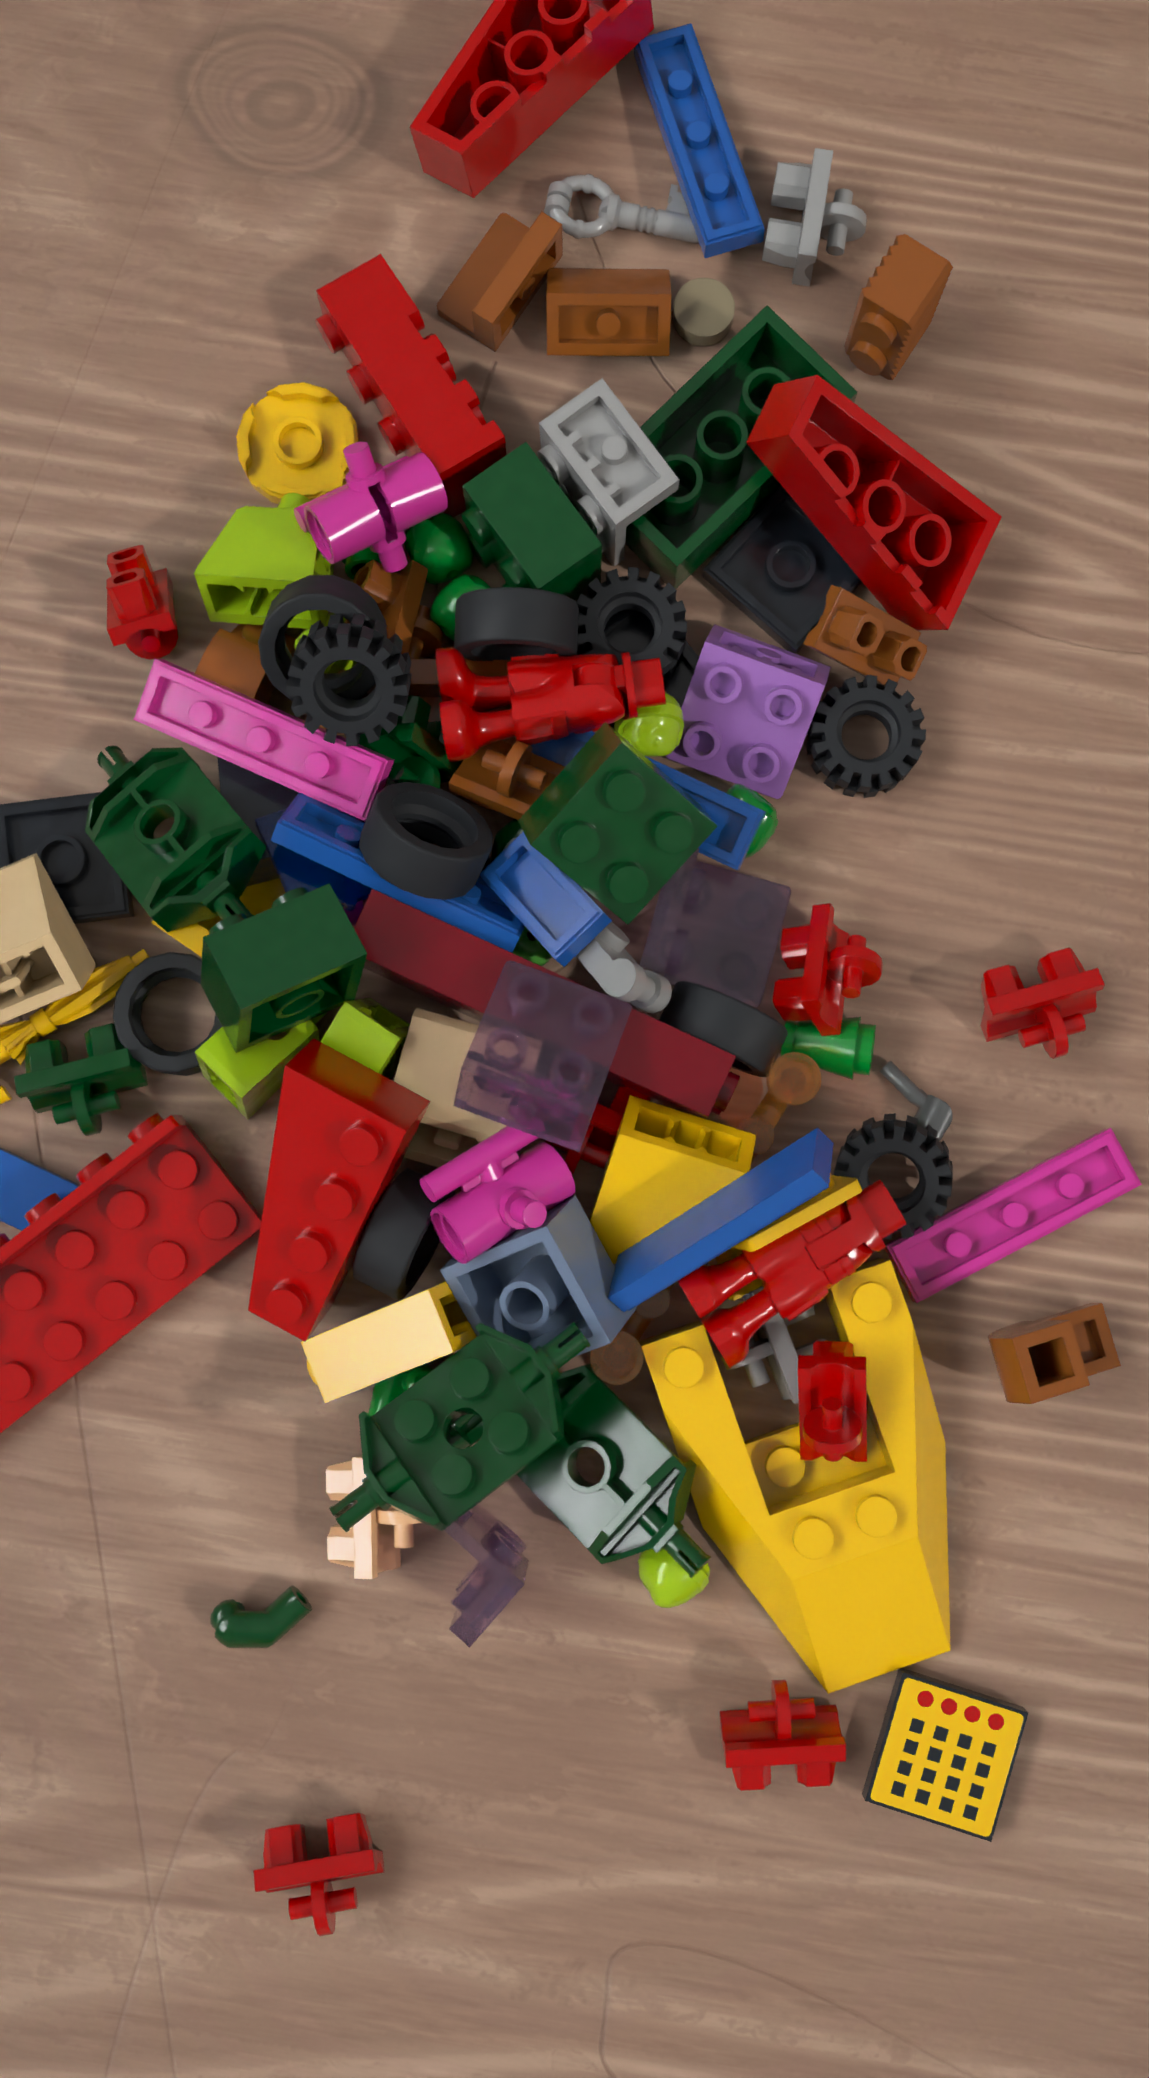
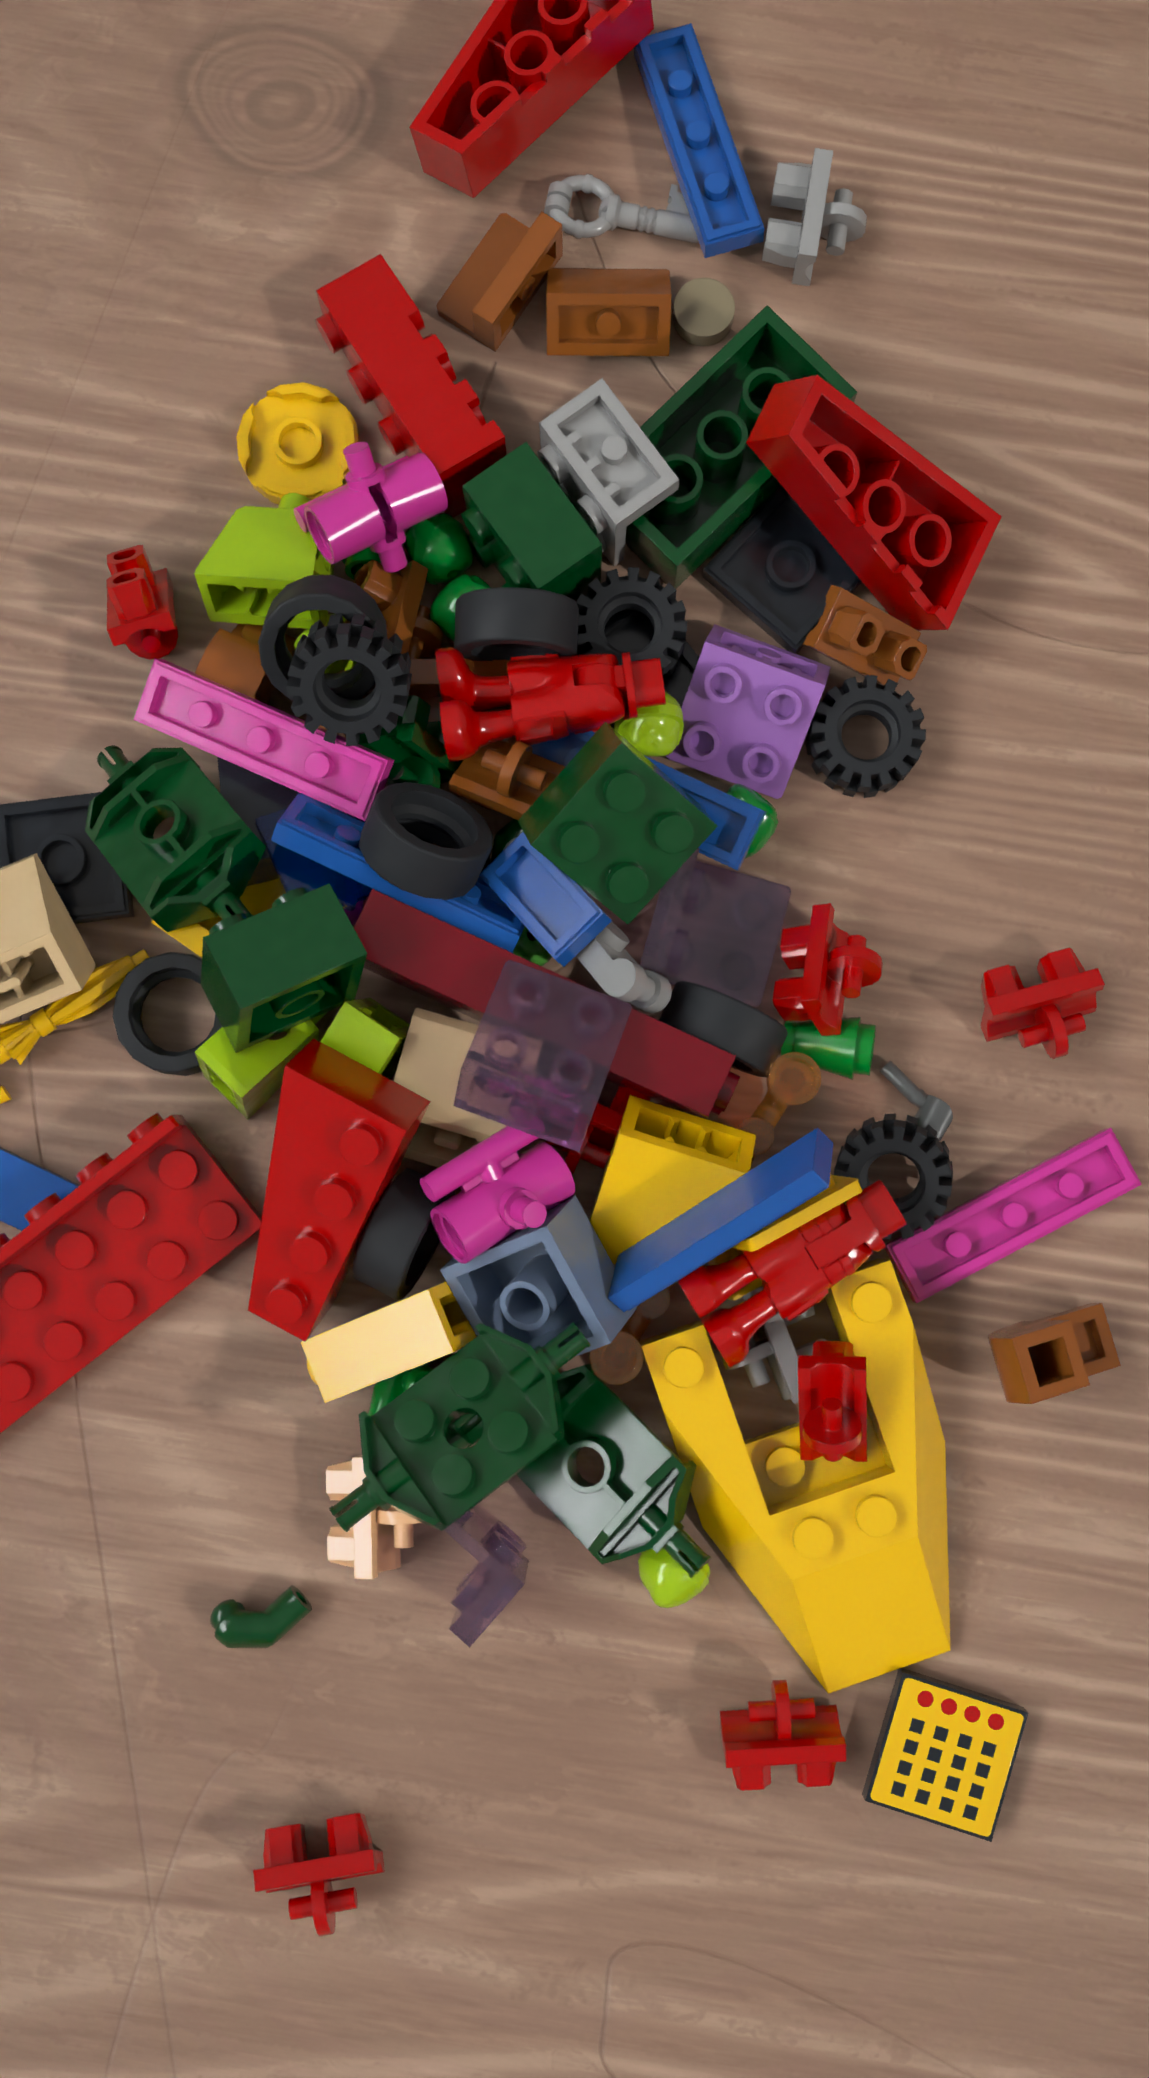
(81, 1087): dark green hips -> none
(896, 307): dark orange brick -> none

